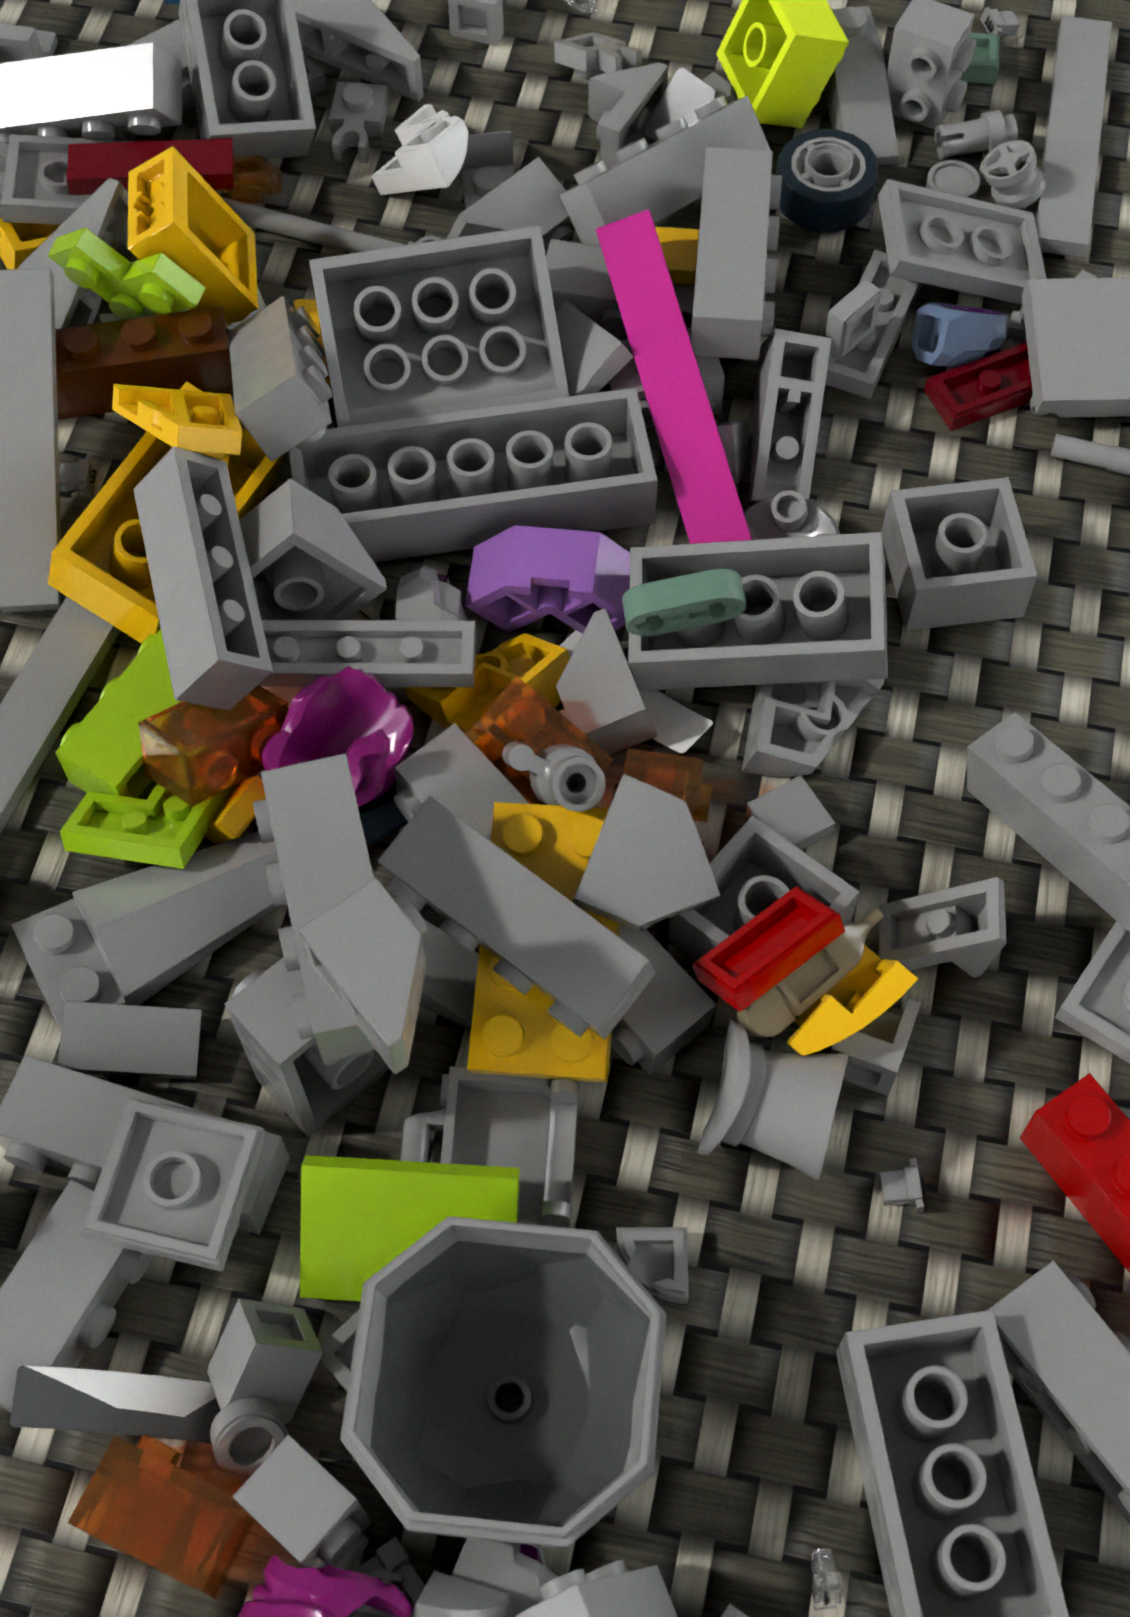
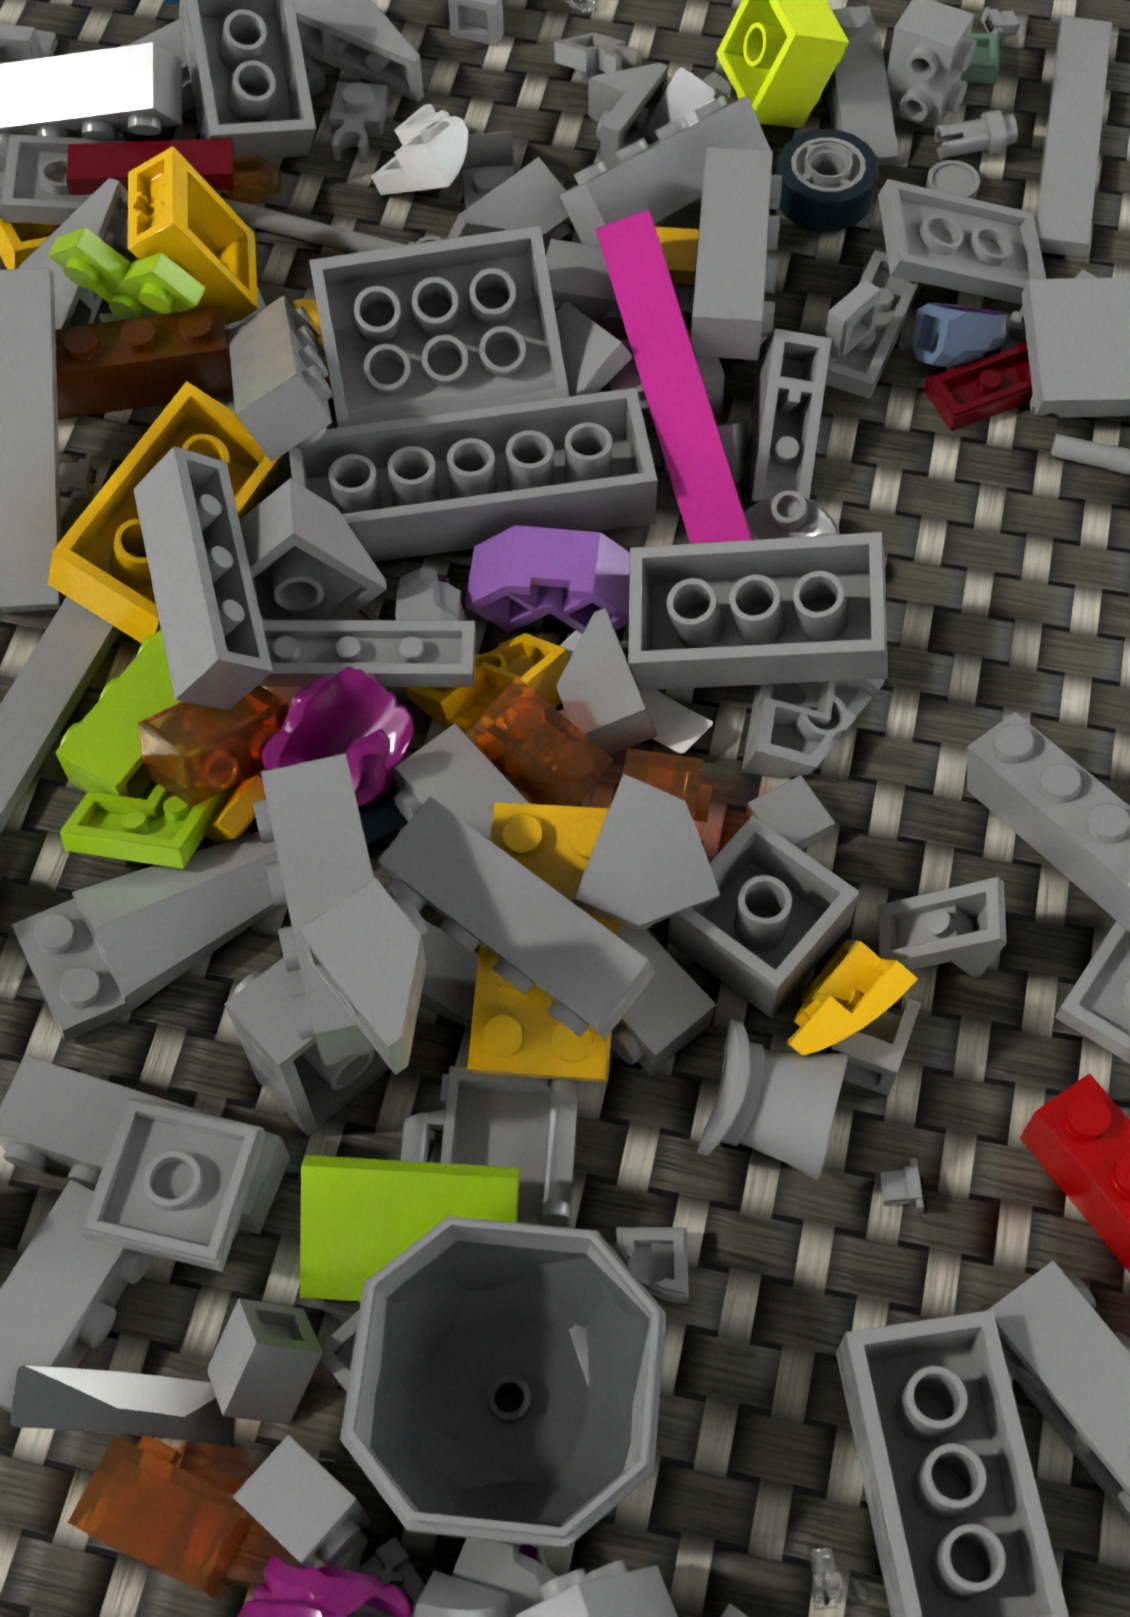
(130, 1040): light grey tile -> none
(182, 417): yellow wing -> none
(246, 1434): light grey tile -> none
(559, 774): light grey piece -> none
(683, 602): sand green beam -> none
(768, 948): red tile -> none
(809, 982): dark tan piece -> none
(958, 553): light grey brick -> none
(1014, 174): light grey wheel -> none

